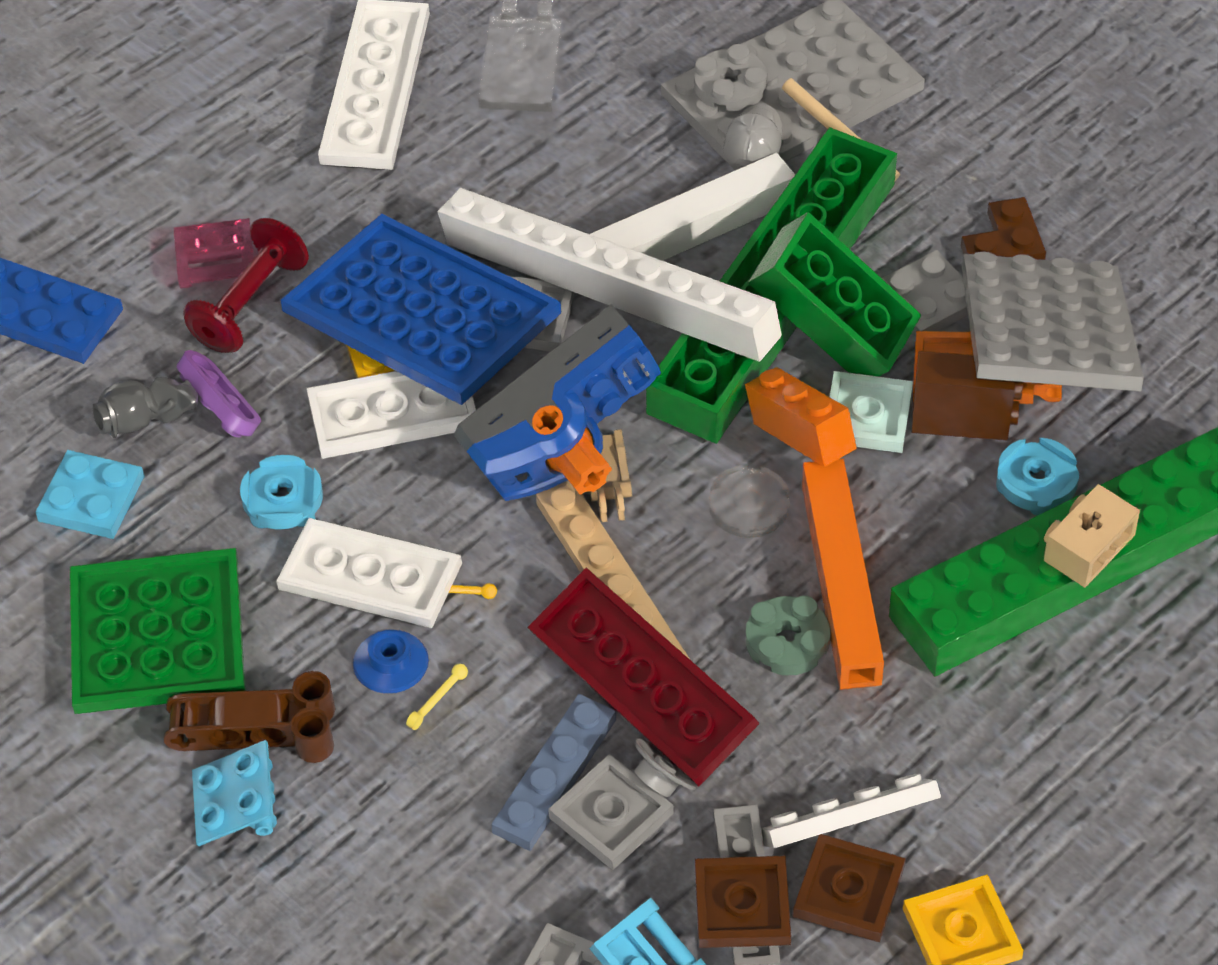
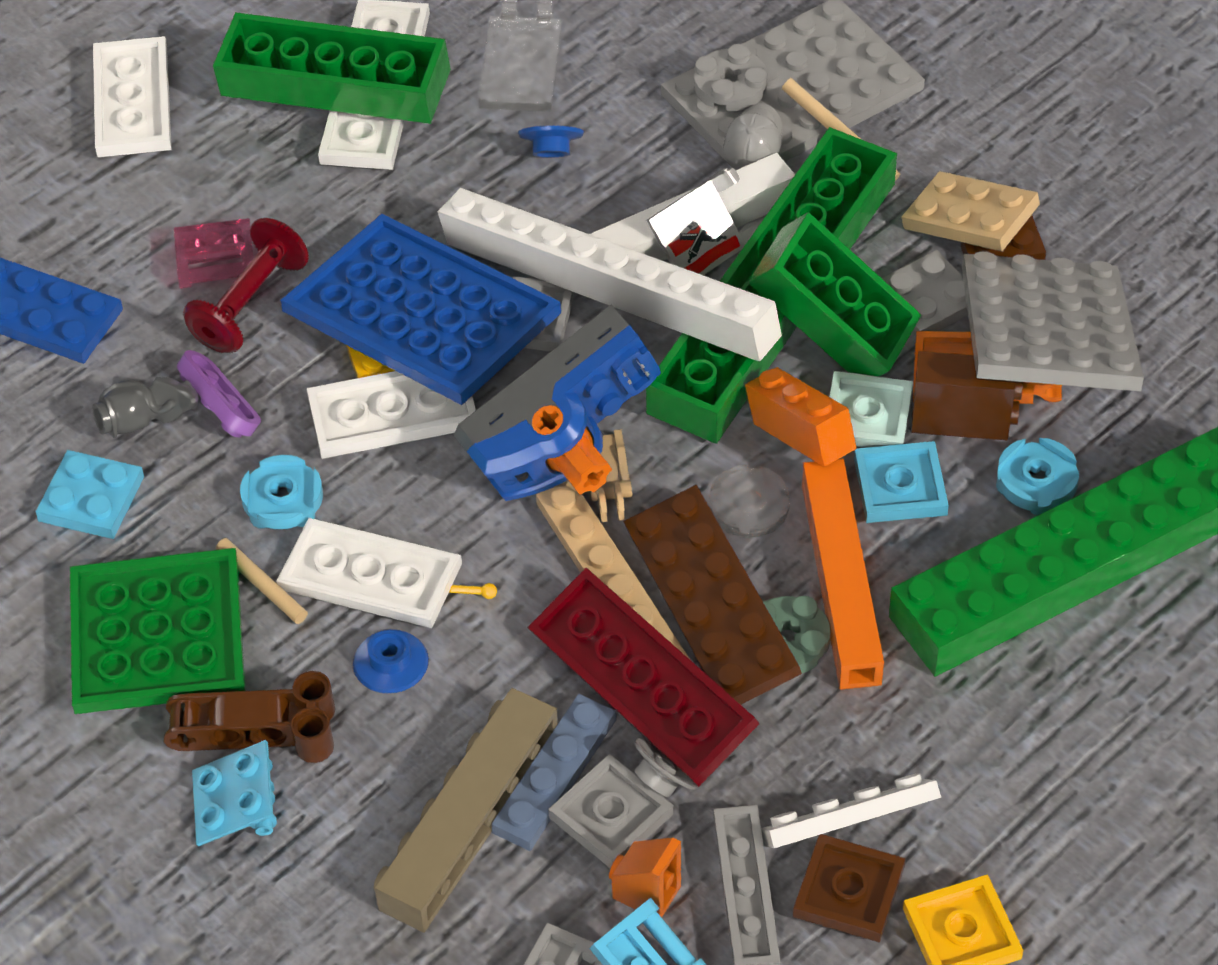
(131, 97): none -> white plate
(266, 584): none -> tan bar
(332, 67): none -> green brick
(415, 719): light yellow hinge -> none
(462, 814): none -> dark tan brick
(551, 140): none -> blue piece
(648, 872): none -> orange slope
(698, 229): none -> flag
(712, 596): none -> reddish brown plate
(742, 902): reddish brown plate -> none
(900, 482): none -> medium azure plate
(970, 210): none -> tan plate
(1090, 534): tan brick -> none

